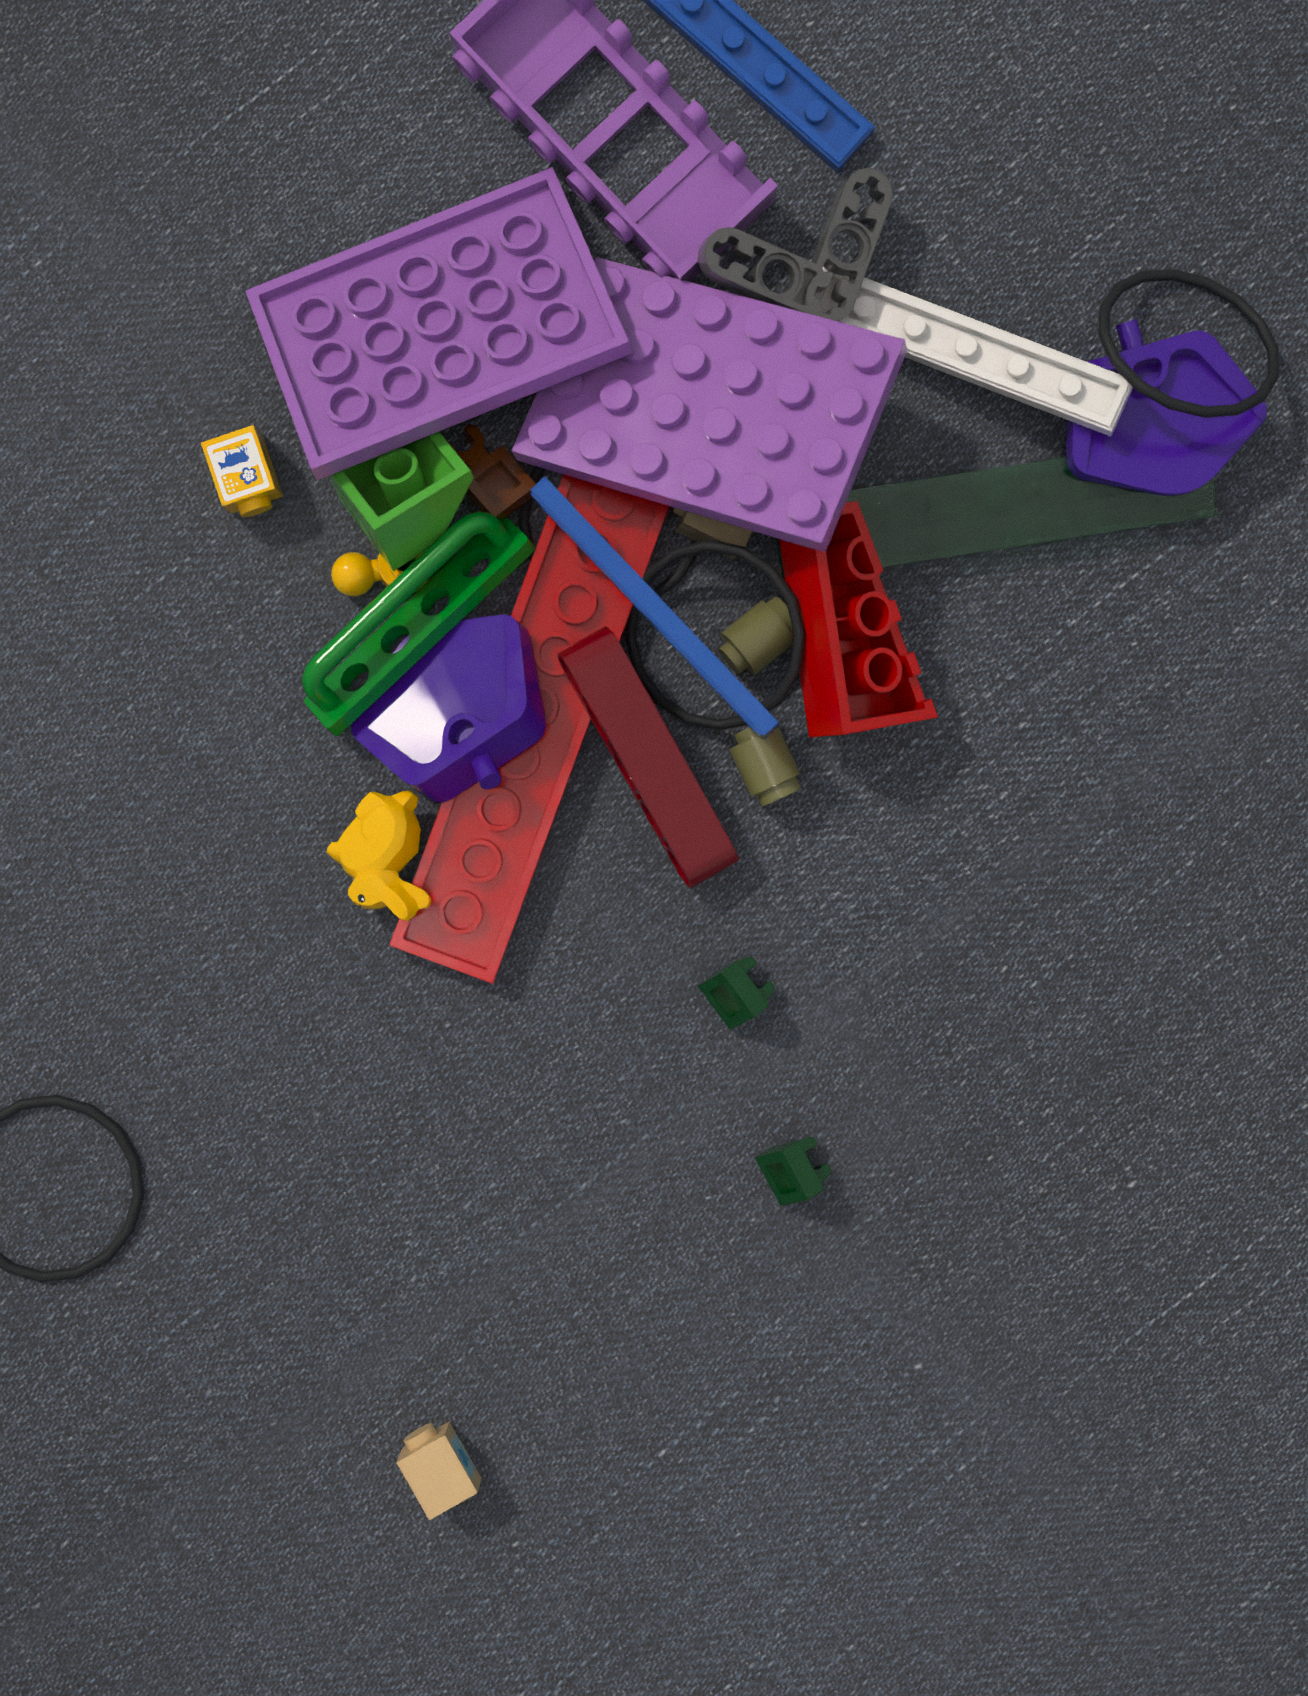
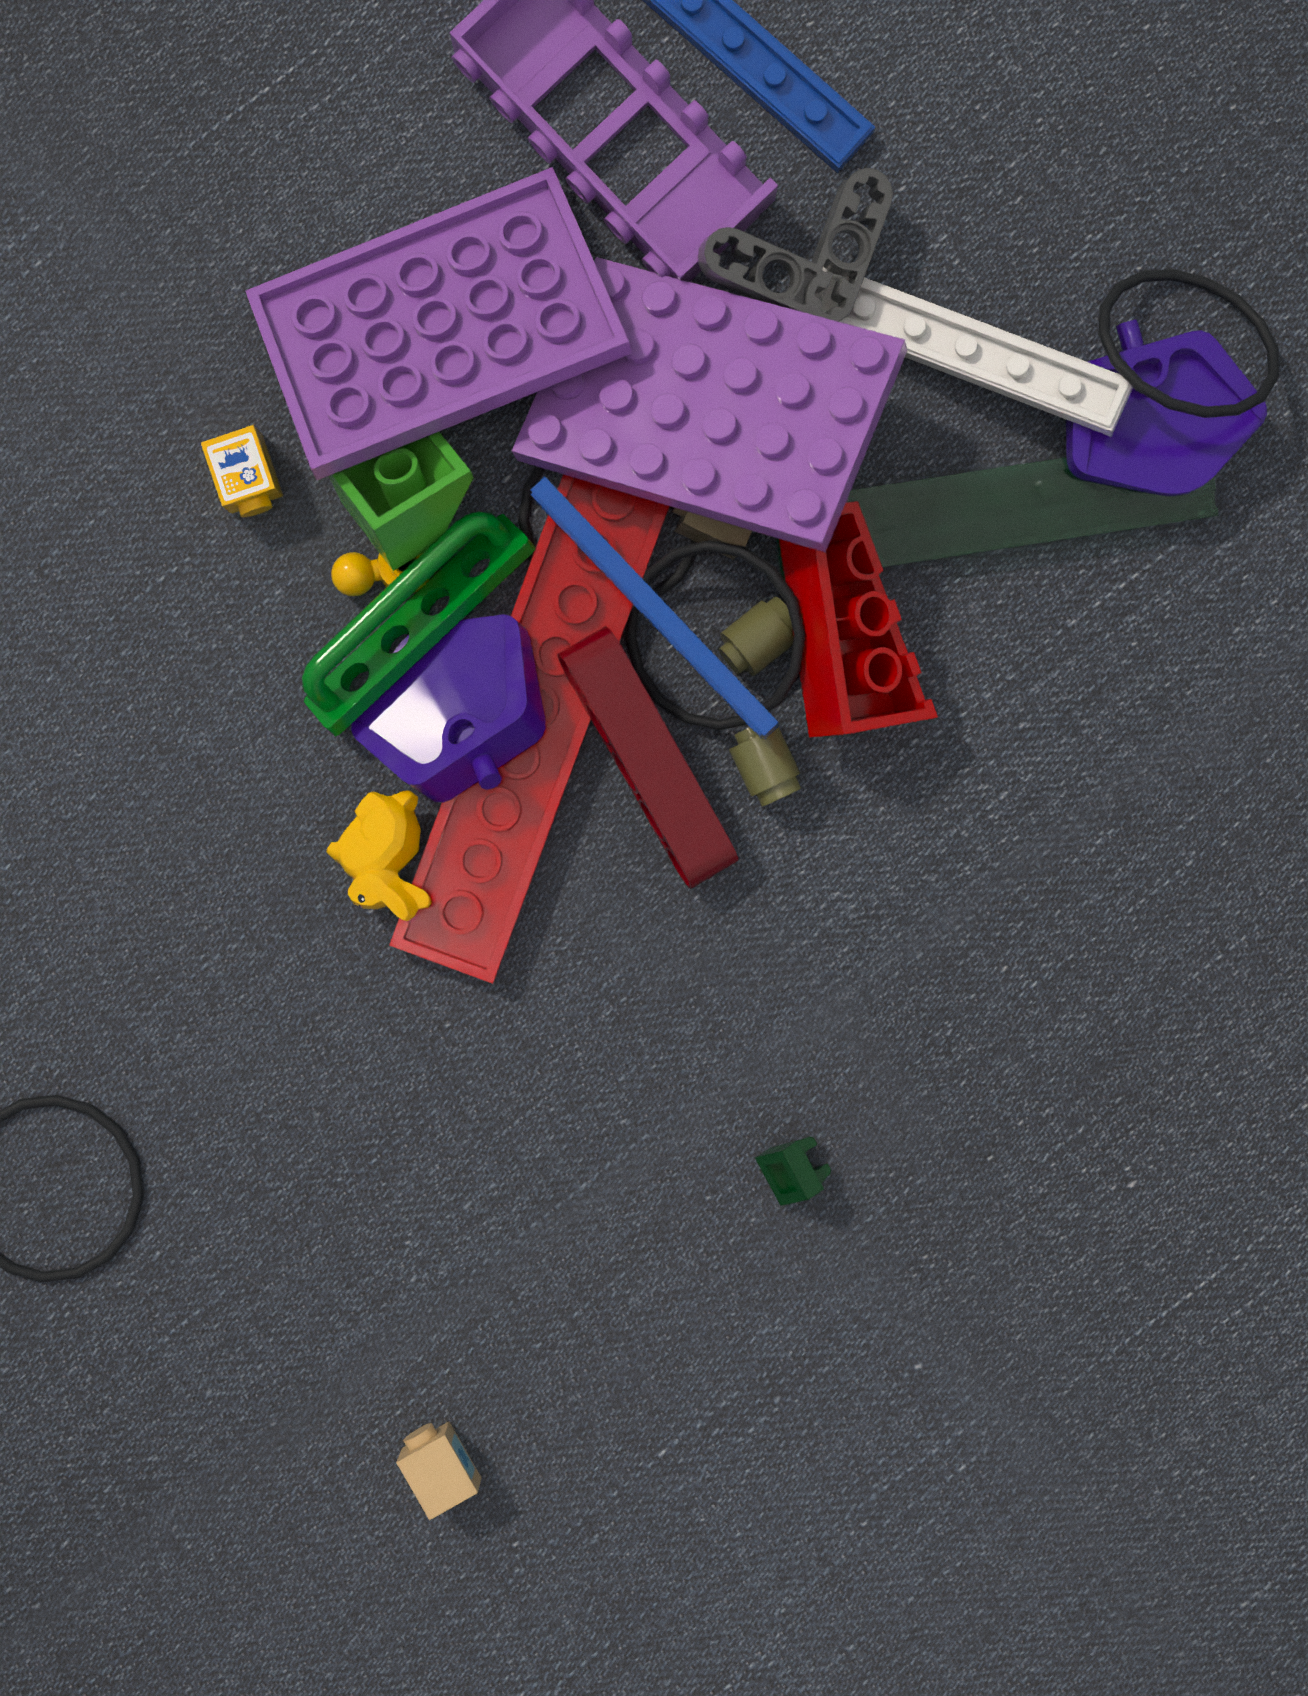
(498, 480): reddish brown plate -> none
(735, 994): dark green tile -> none

